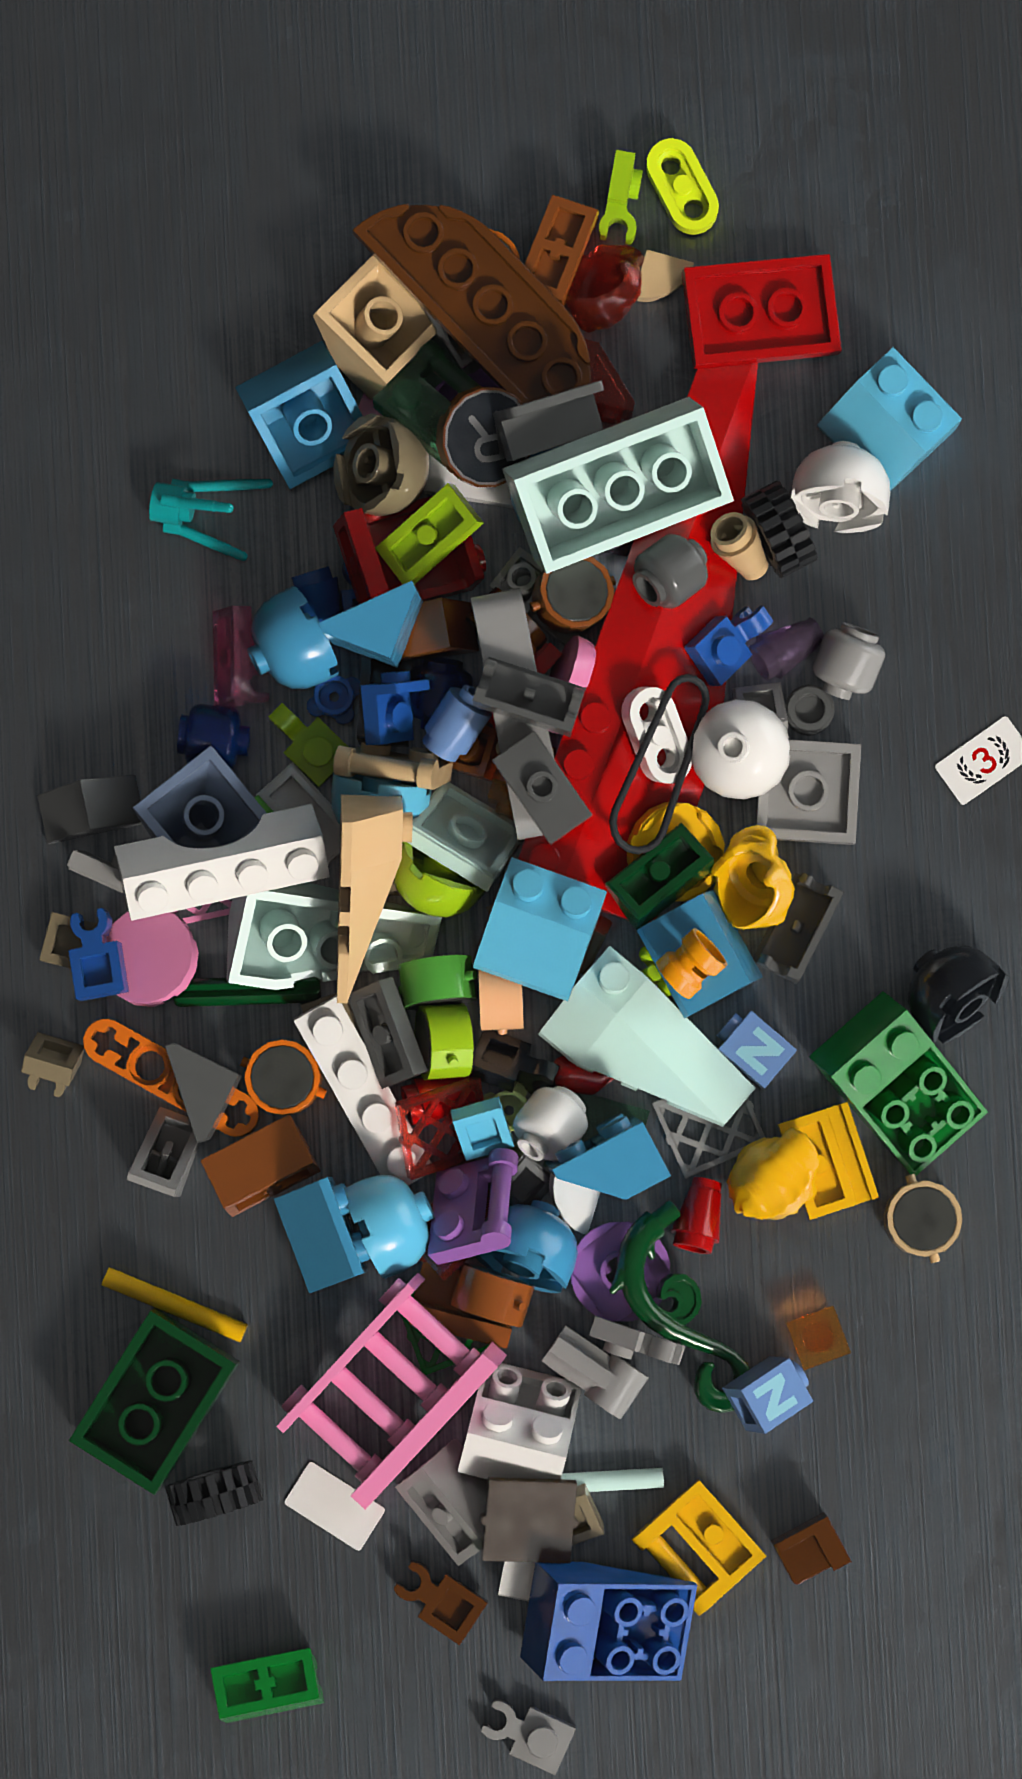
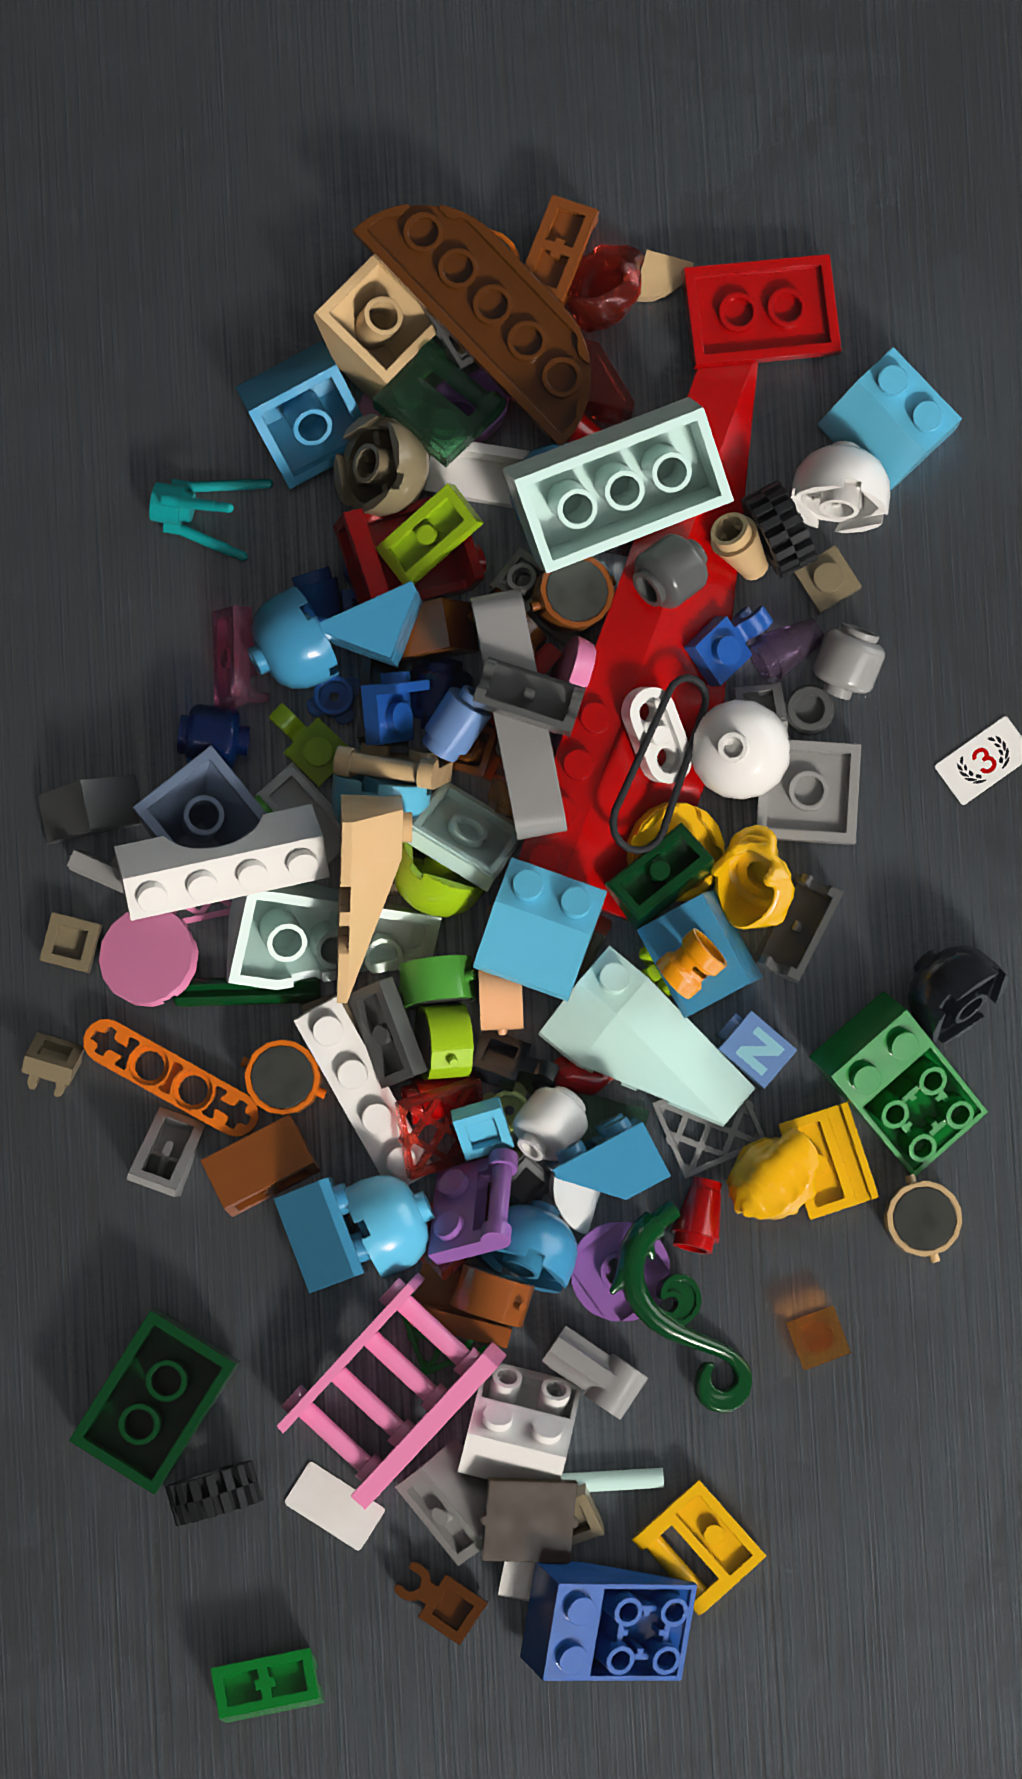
(98, 965): blue plate -> none
(174, 1304): yellow bar -> none
(203, 1087): dark grey slope -> none
(470, 439): black tile -> none
(537, 1737): light grey plate -> none
(542, 787): dark grey plate -> none
(549, 421): dark grey panel -> none
(624, 184): lime plate -> none
(624, 1340): light grey plate -> none
(684, 187): neon yellow plate -> none
(768, 1393): medium blue brick -> none
(811, 1549): reddish brown panel -> none
(827, 580): none -> dark tan plate

